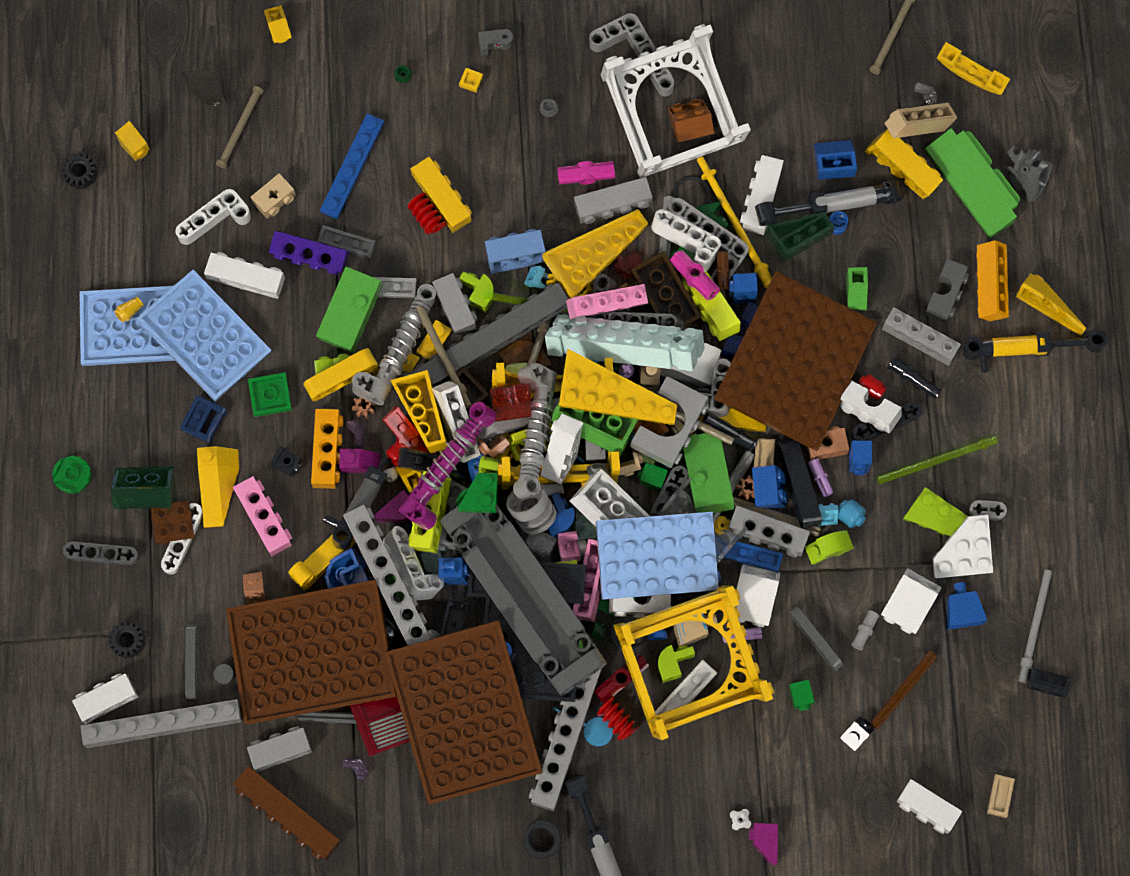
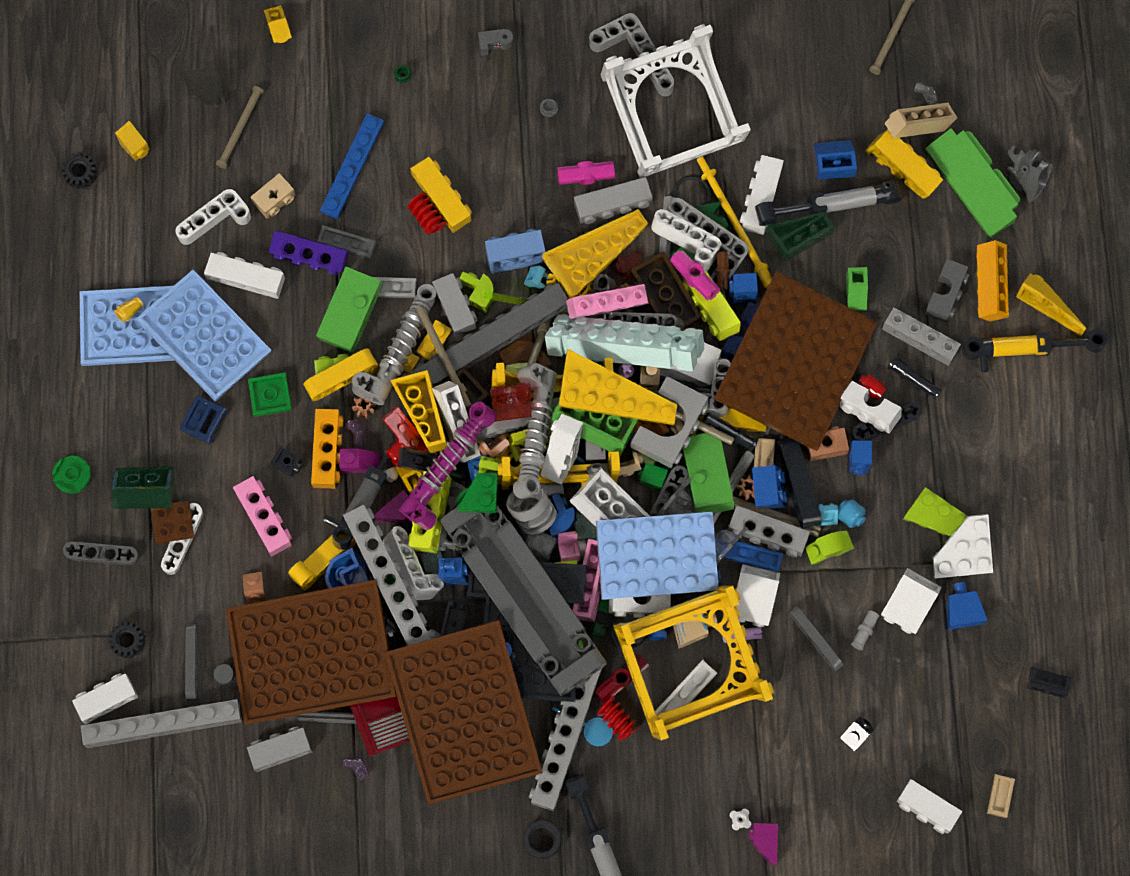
(217, 477): yellow wedge -> none
(287, 813): reddish brown brick -> none
(471, 80): yellow plate -> none
(668, 662): lime brick -> none
(690, 120): dark orange slope -> none
(721, 520): yellow plate -> none
(801, 695): green brick -> none
(820, 477): lavender axle -> none
(839, 218): blue wheel -> none
(903, 690): reddish brown axle -> none
(971, 71): yellow slope -> none
(982, 444): clear neon green bar -> none
(989, 505): light grey beam -> none
(1026, 662): light grey bar -> none

